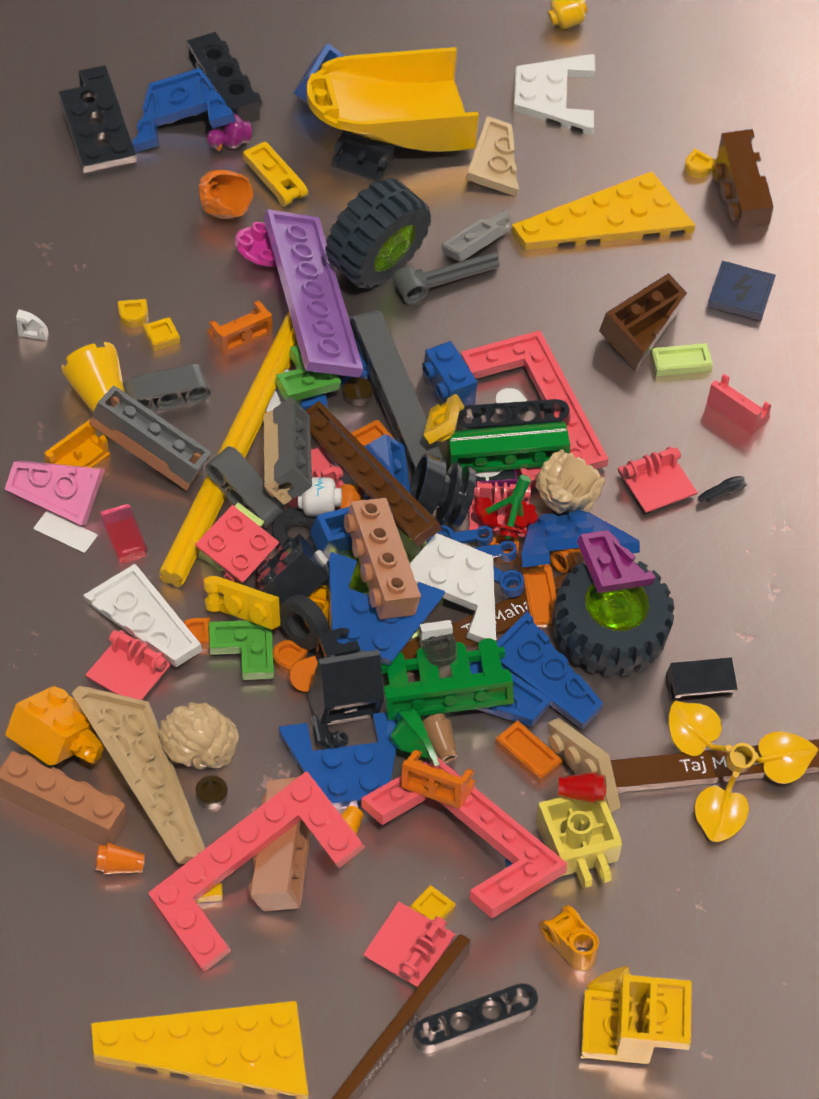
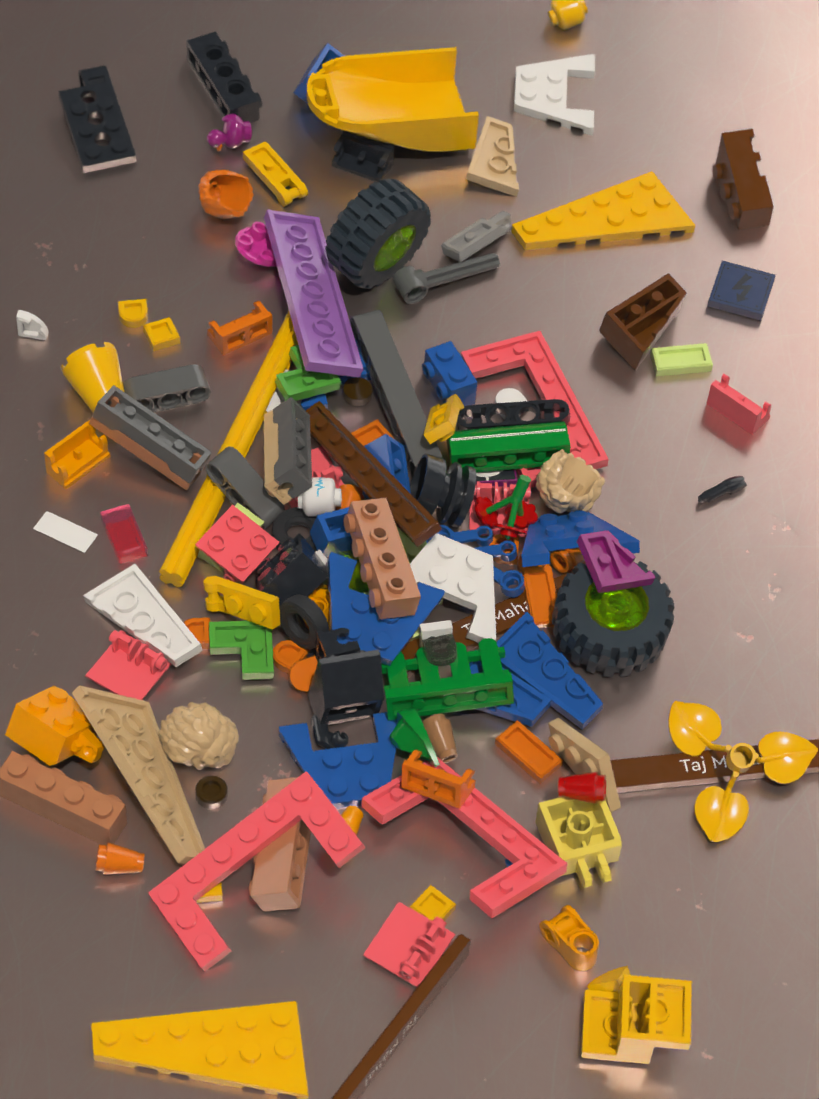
(57, 487): bright pink wing -> none
(176, 99): blue wing -> none
(473, 1013): black beam -> none
(657, 479): coral hinge -> none
(699, 164): yellow tile -> none
(701, 677): black hinge -> none

